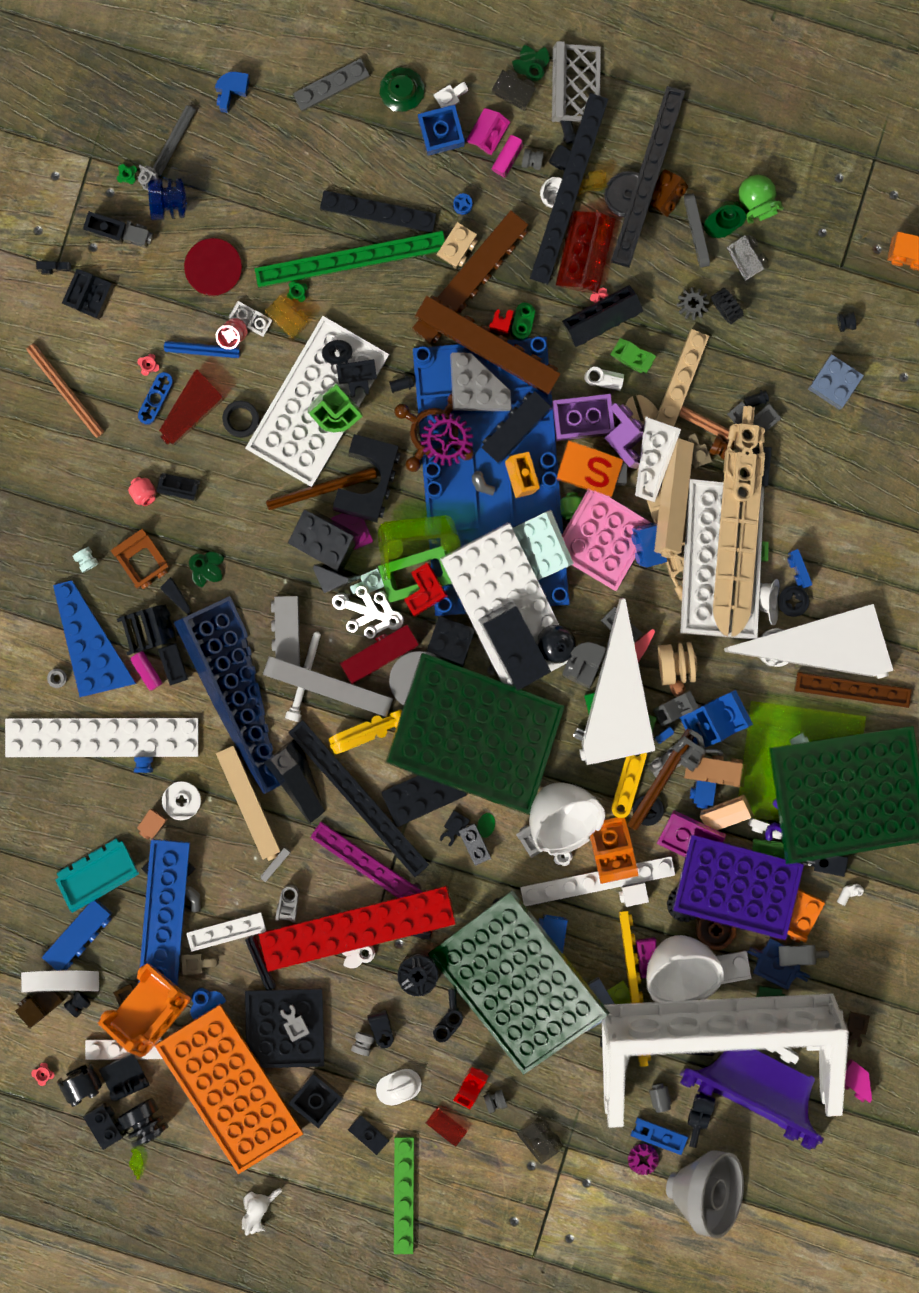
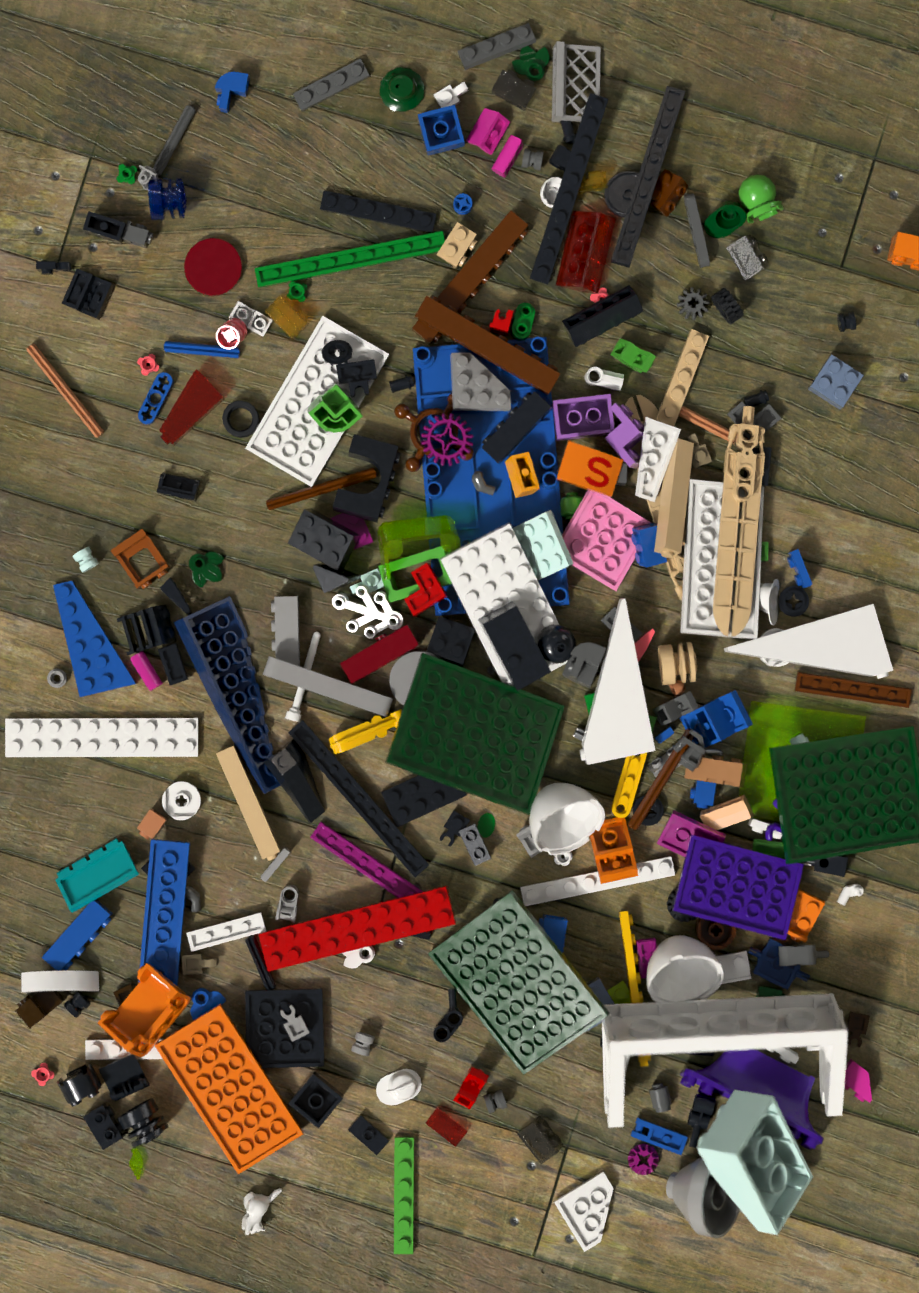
(142, 491): coral head -> none
(143, 764): blue wheel -> none
(381, 1025): black piece -> none
(427, 968): black wheel -> none
(496, 46): none -> dark grey plate
(587, 1209): none -> white plate
(633, 894): white brick -> none
(717, 446): reddish brown wheel -> none
(756, 1159): none -> light aqua slope

